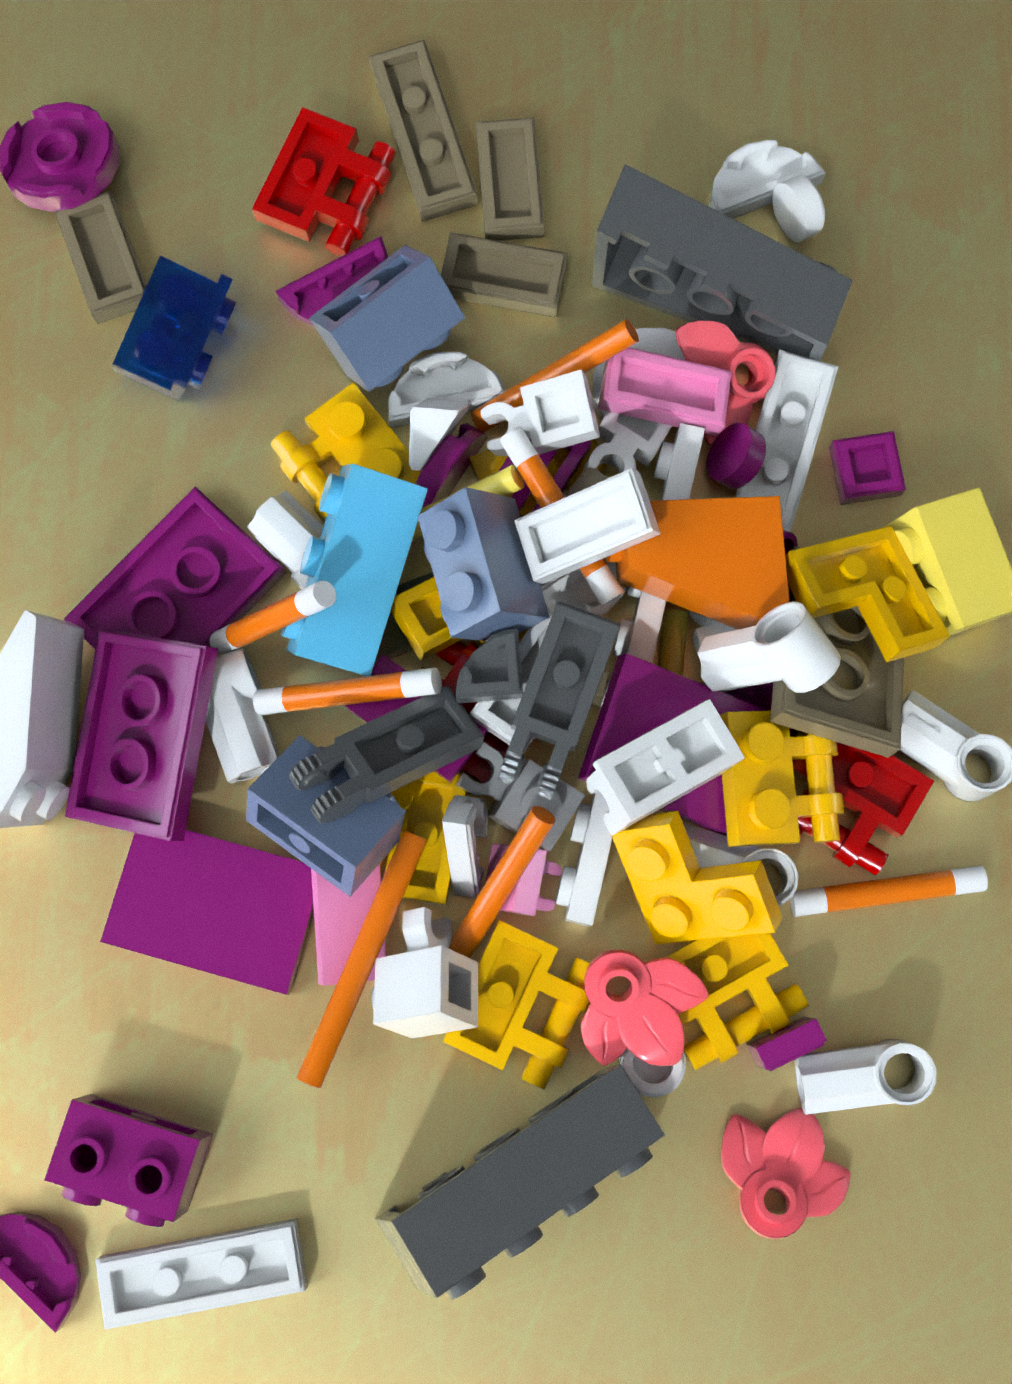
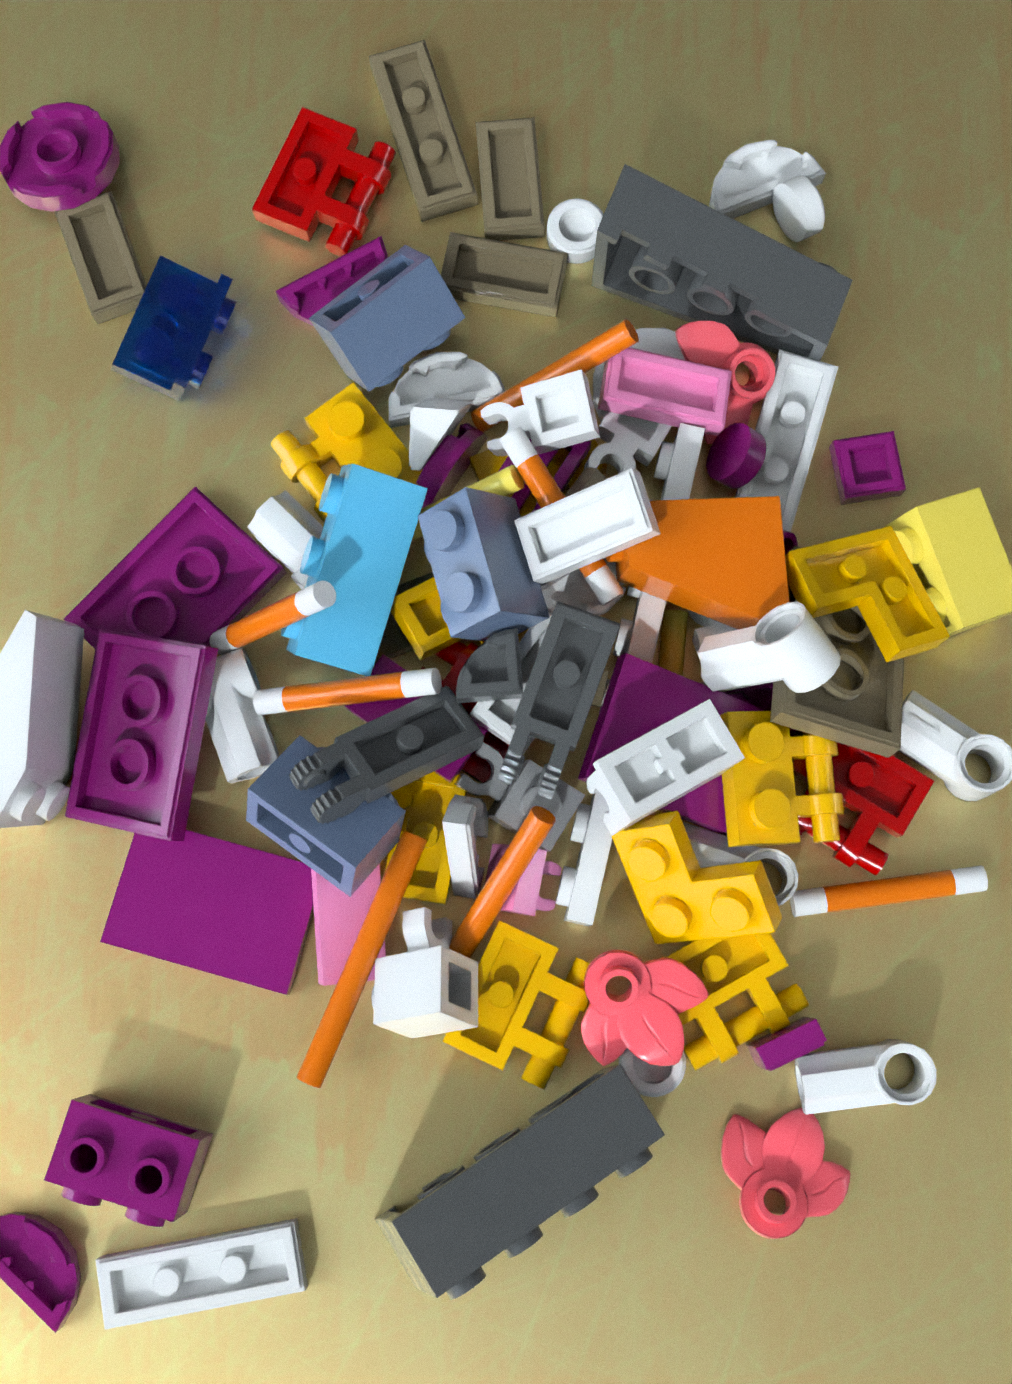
(574, 228): none -> white tile

